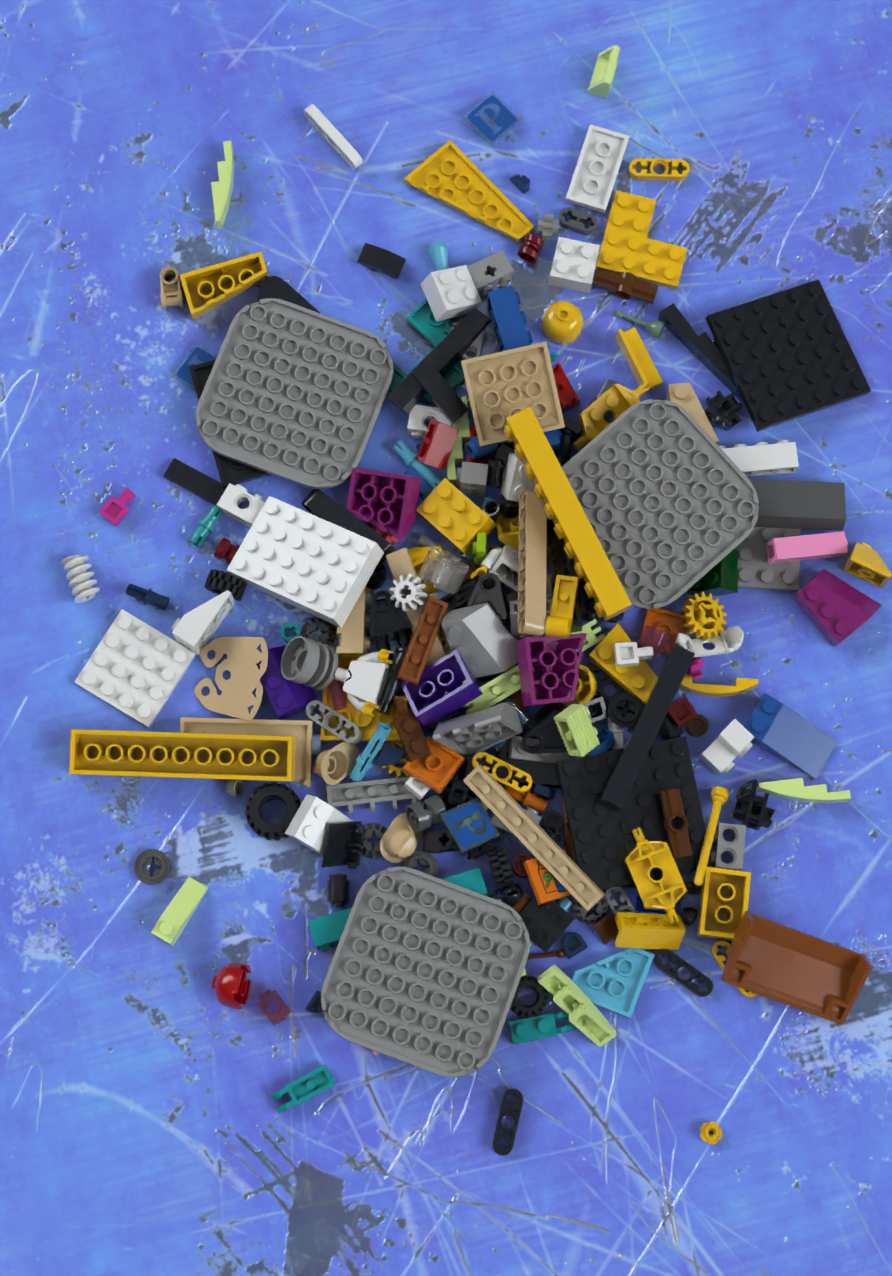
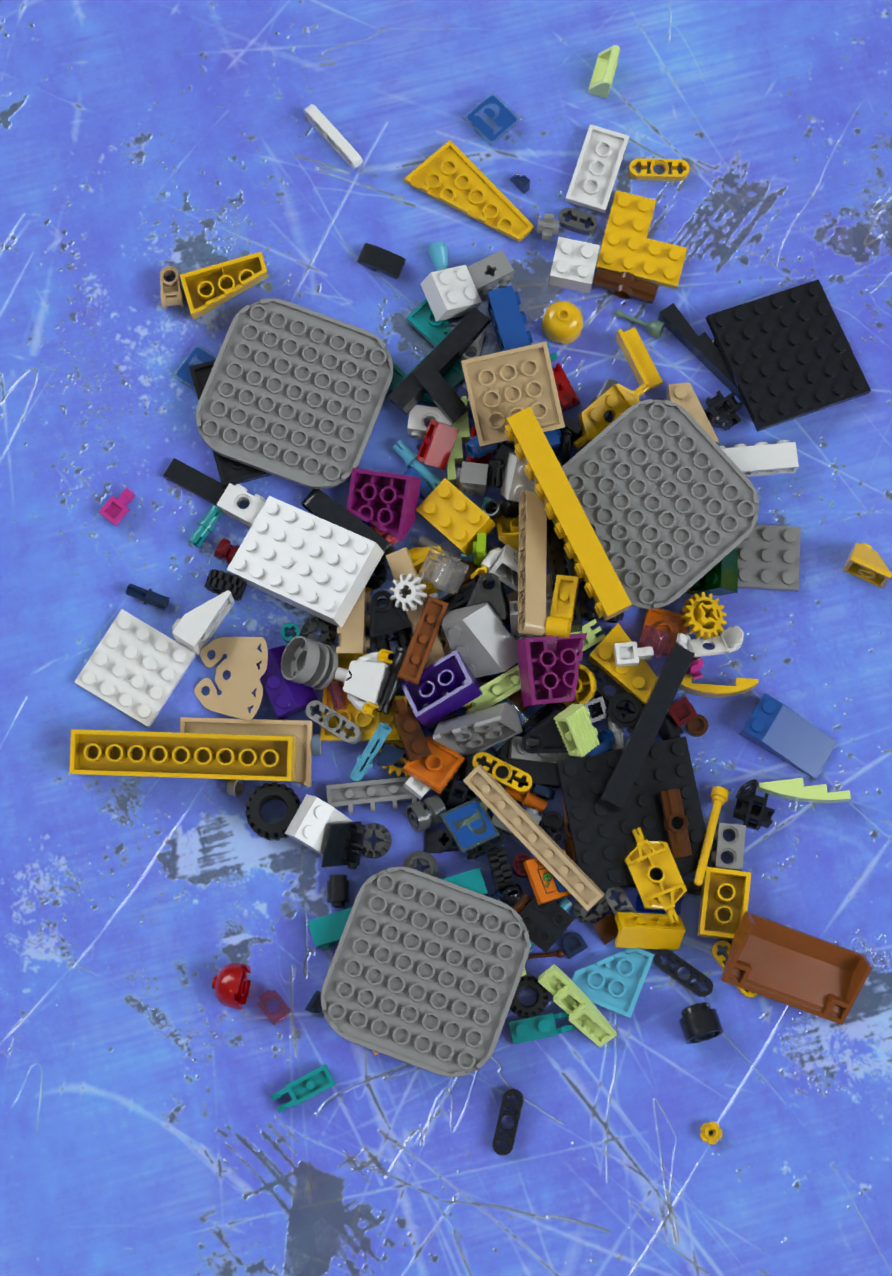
(80, 578): white piece -> none
(145, 859): dark grey gear -> none
(179, 911): yellowish green slope -> none
(223, 188): yellowish green slope -> none
(277, 288): black slope -> none
(336, 763): tan piece -> none
(399, 840): tan piece -> none
(530, 248): dark red wheel -> none
(690, 917): black hinge -> none
(700, 1023): none -> black piece
(730, 743): white brick -> none
(800, 504): dark grey brick -> none
(806, 547): bright pink brick -> none
(834, 606): magenta wedge -> none

